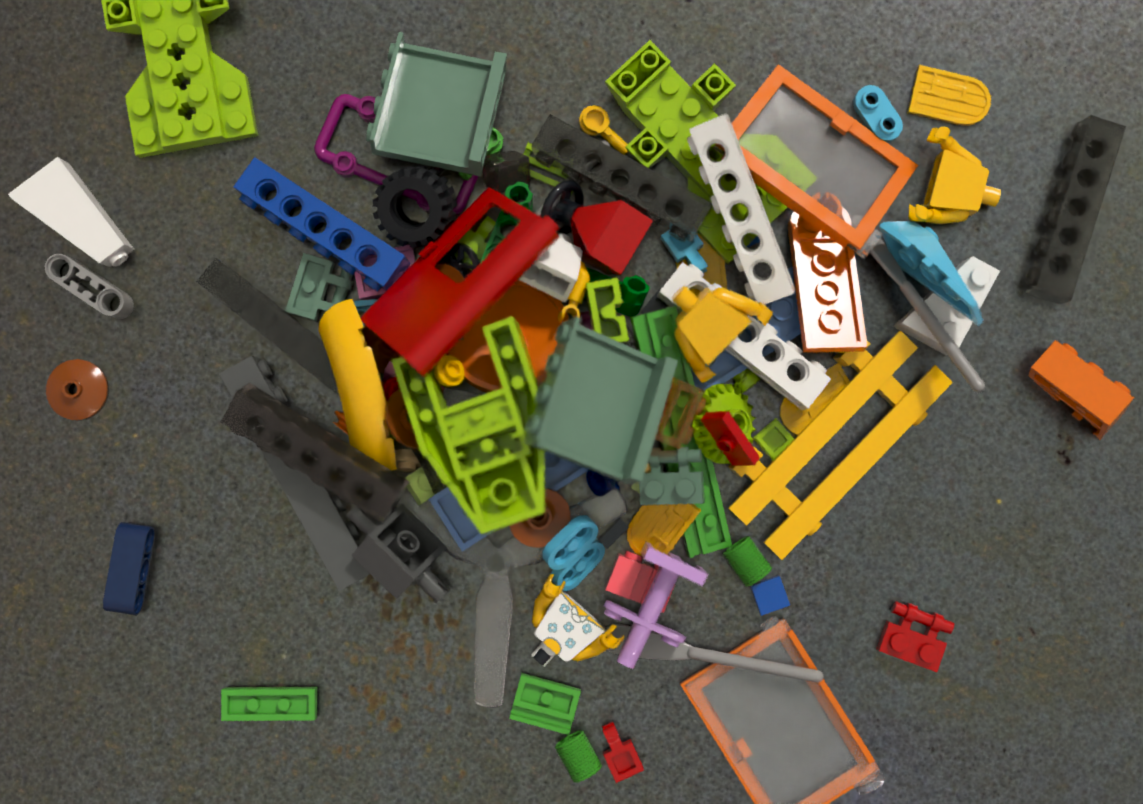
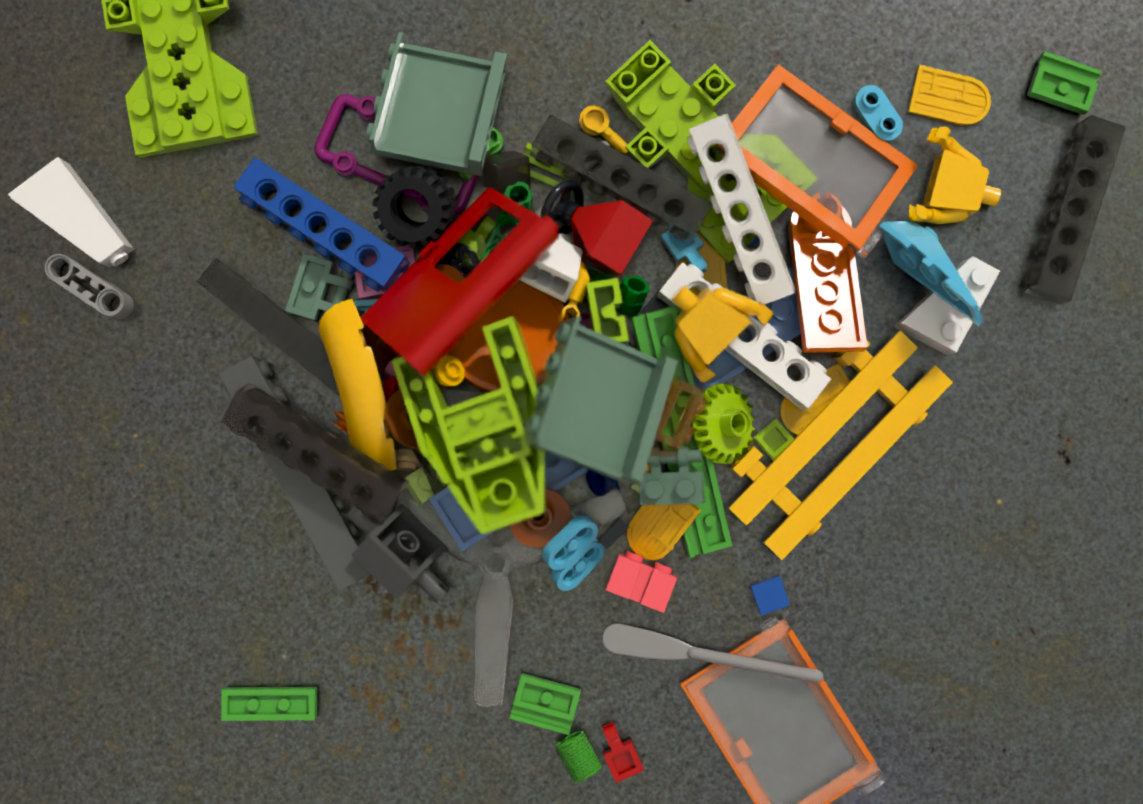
(90, 393): dark orange dish -> none
(128, 568): dark blue beam -> none
(567, 627): torso -> none
(645, 621): lavender piece -> none
(730, 438): red plate -> none
(745, 380): lime plate -> none
(747, 561): bright green piece -> none
(889, 264): light grey piece -> none
(911, 645): red plate -> none
(1064, 83): none -> bright green plate
(1081, 387): orange wedge -> none

